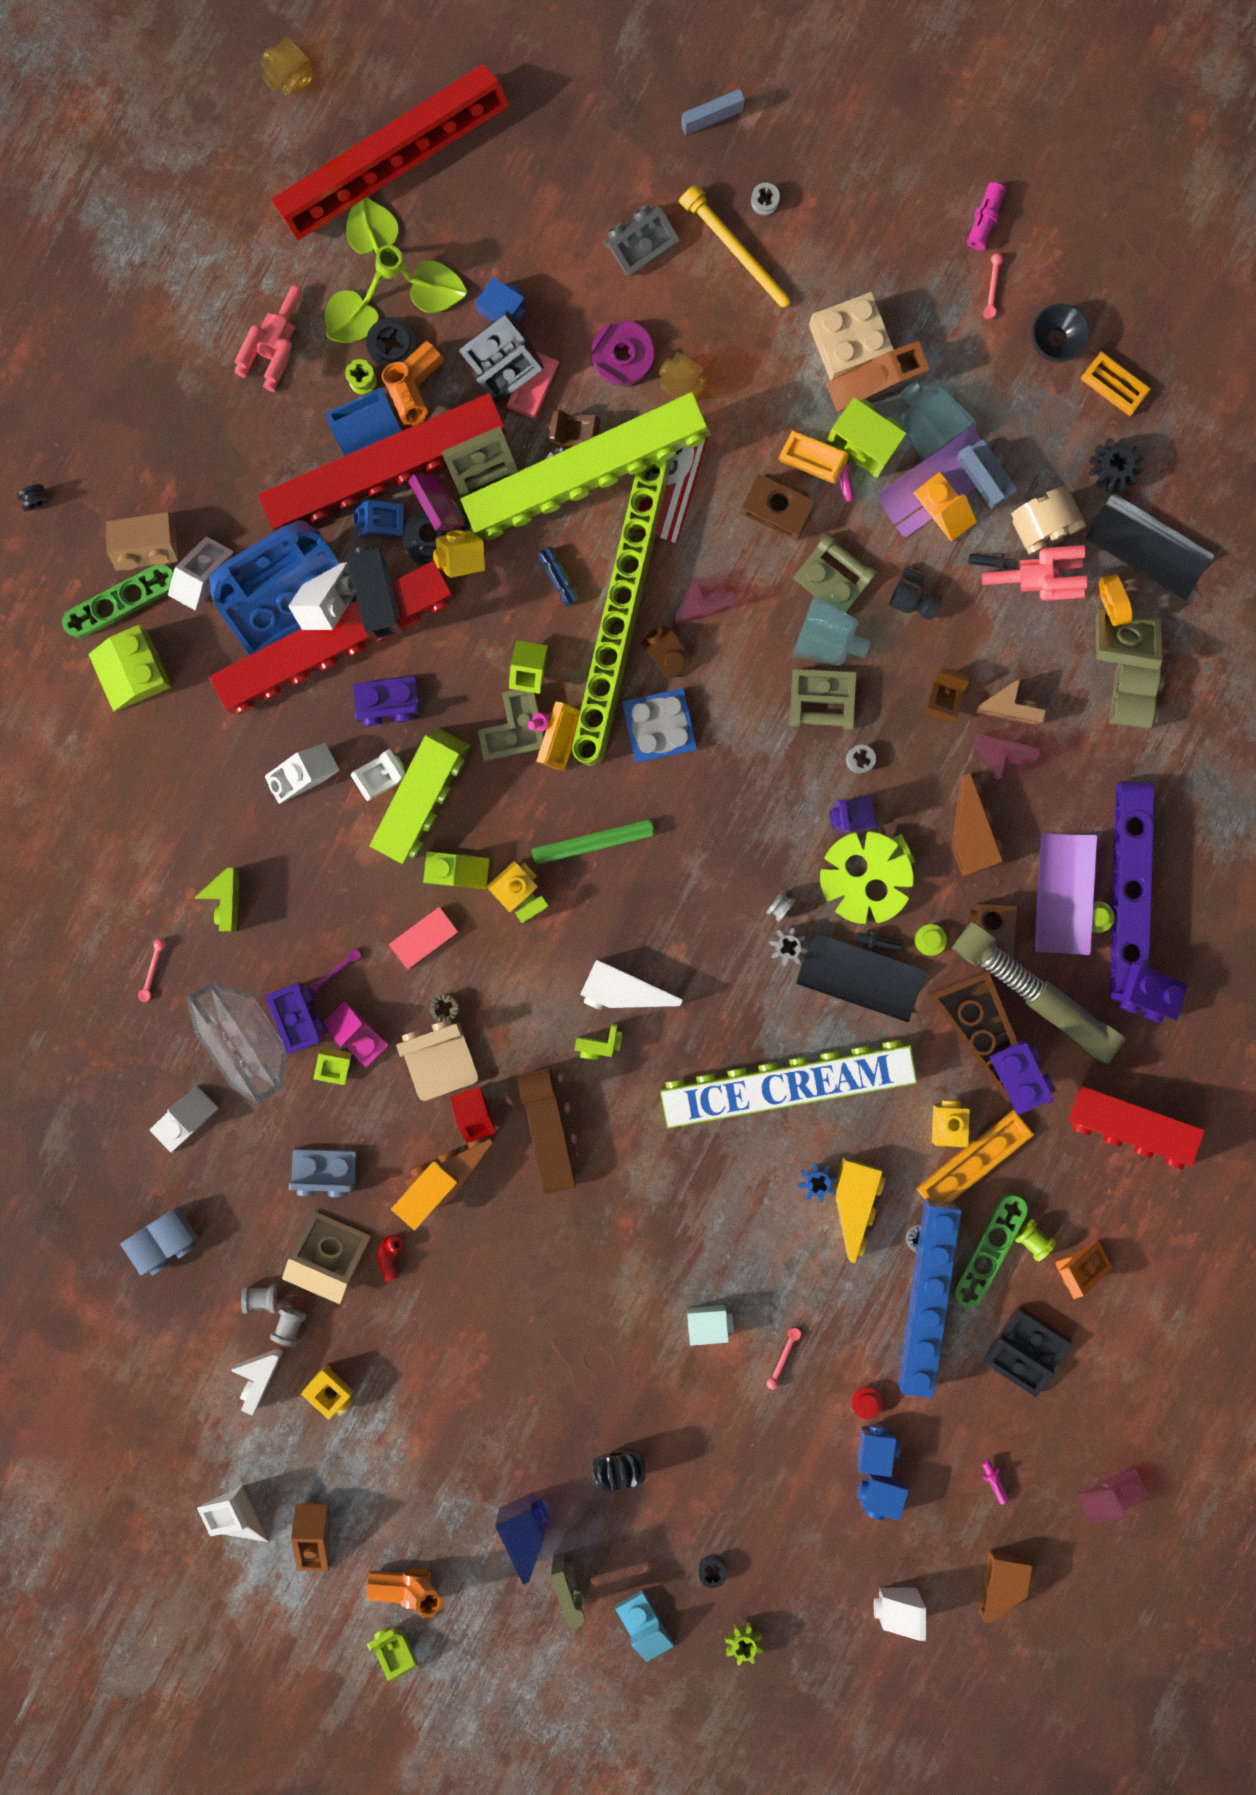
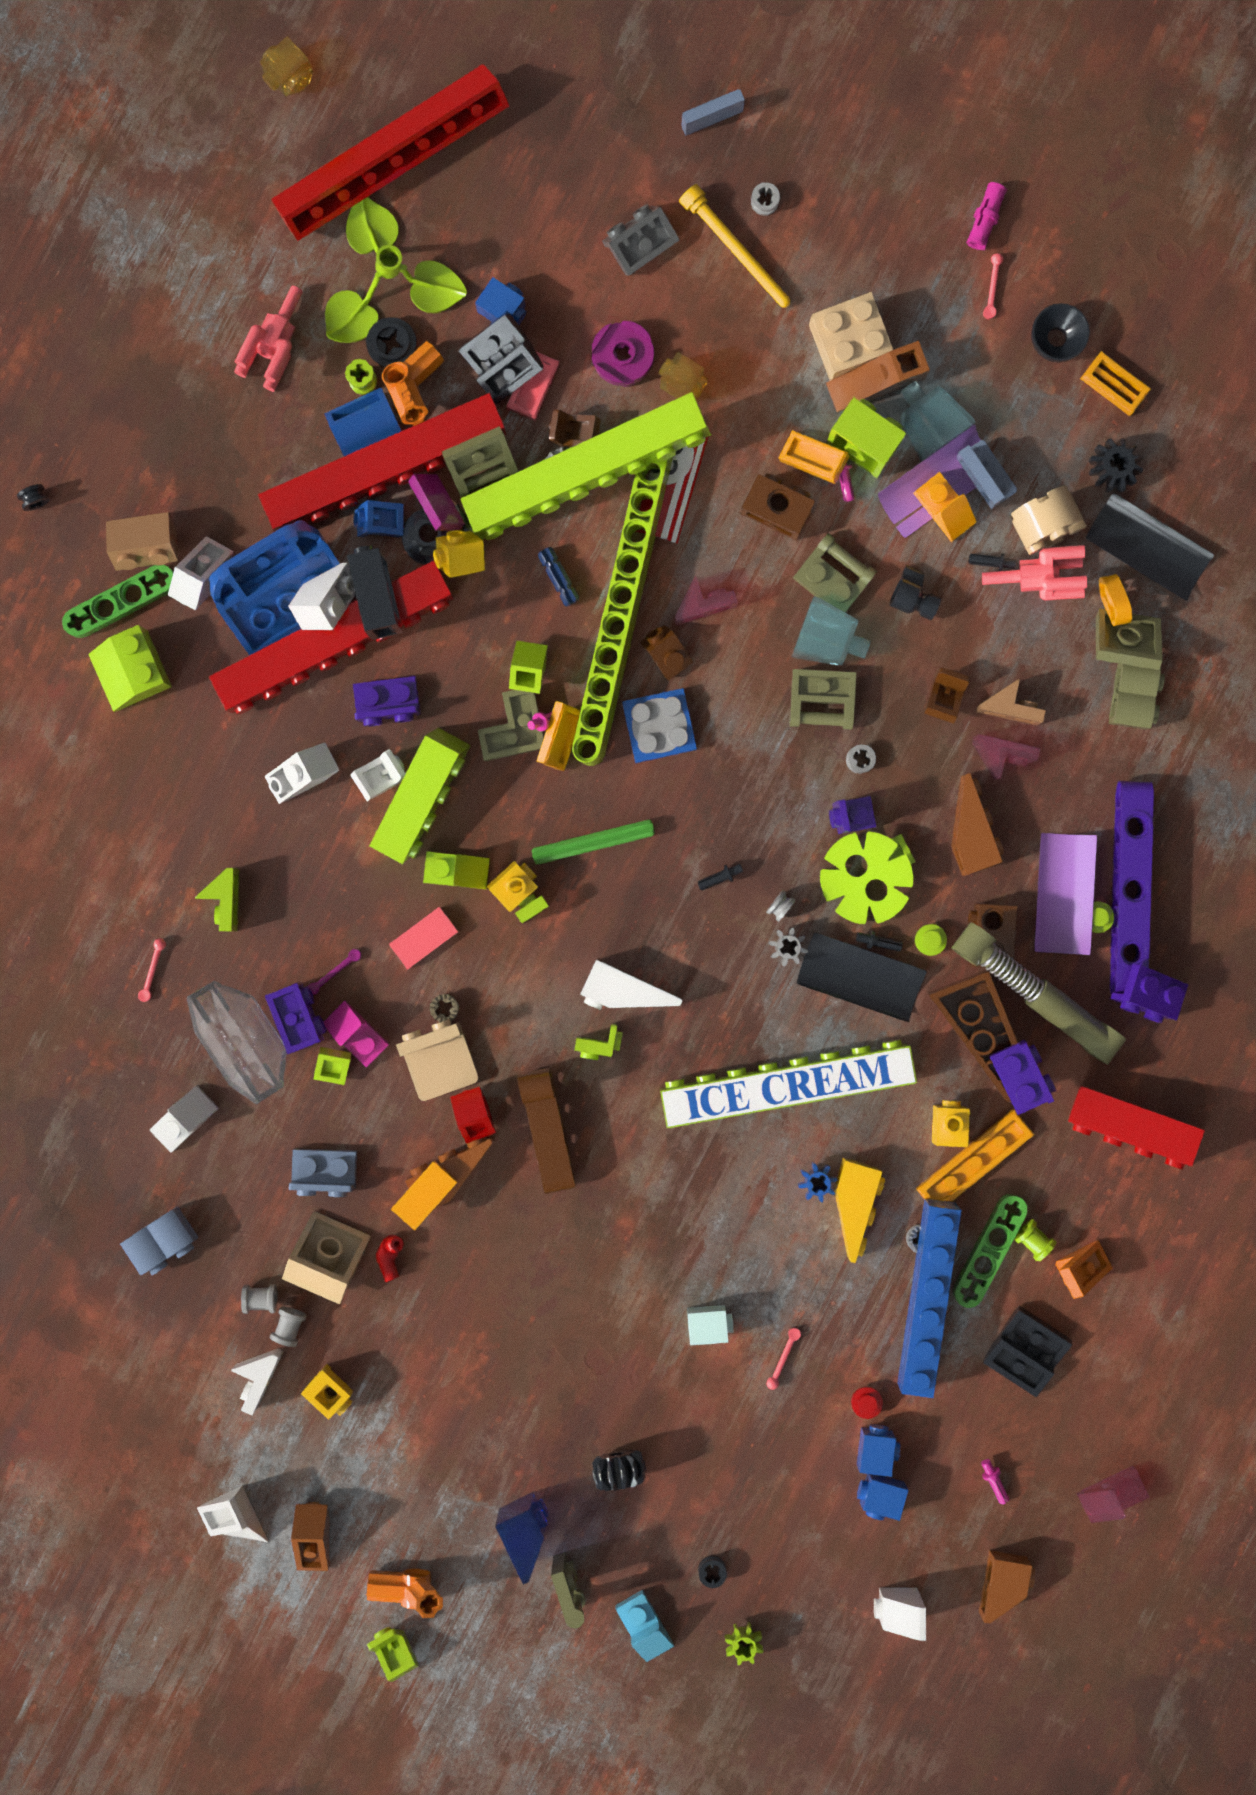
(720, 876): none -> black piece

